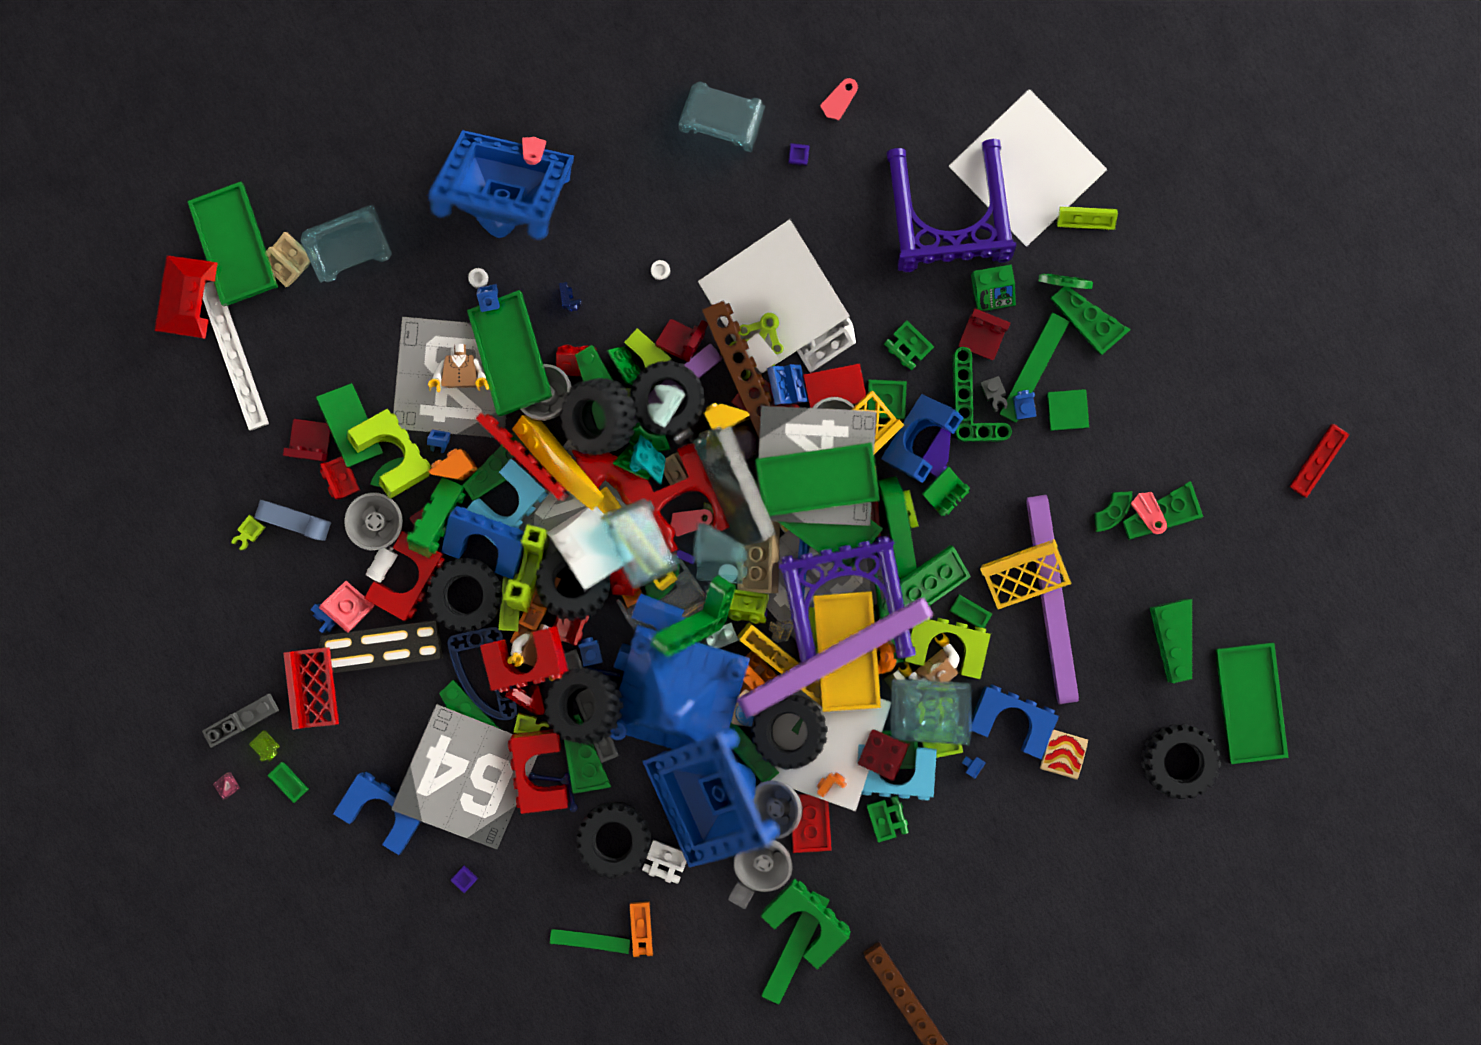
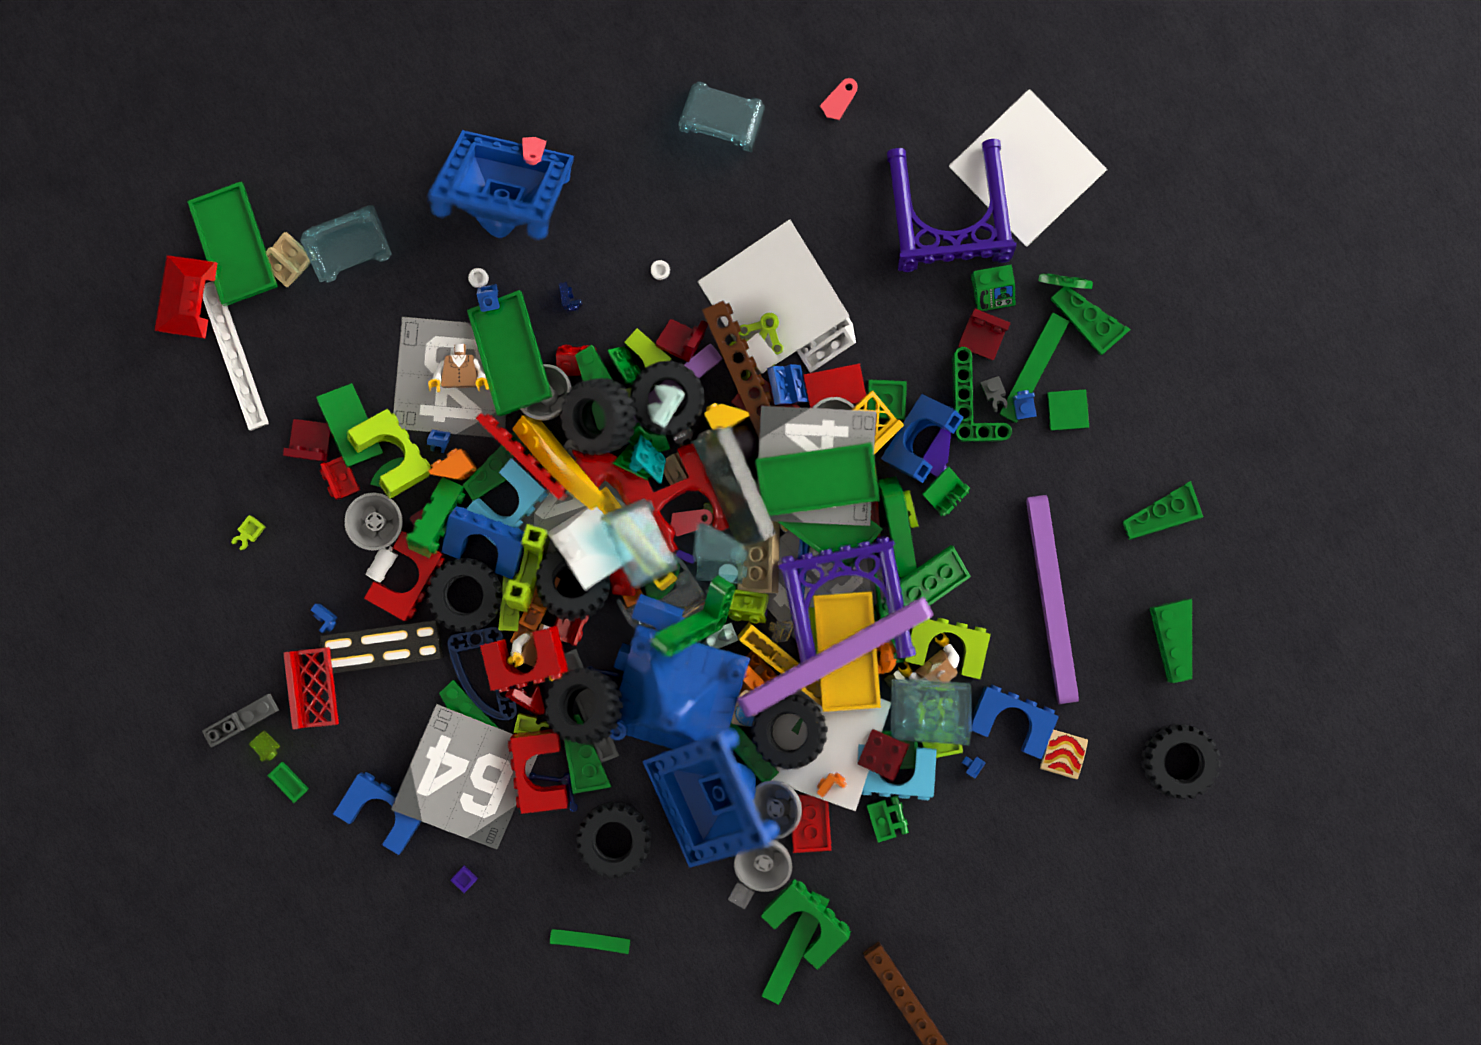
(226, 785): clear pink tile -> none
(292, 520): sand blue beam -> none
(346, 606): coral tile -> none
(590, 651): blue bracket -> none
(641, 928): orange plate -> none
(667, 856): white plate -> none
(798, 154): dark purple tile -> none
(913, 341): green plate -> none
(970, 612): green tile -> none
(1017, 559): yellow fence -> none
(1087, 218): lime plate -> none
(1114, 512): green tile -> none
(1149, 511): coral piece -> none
(1251, 703): green tile -> none
(1319, 460): red tile -> none

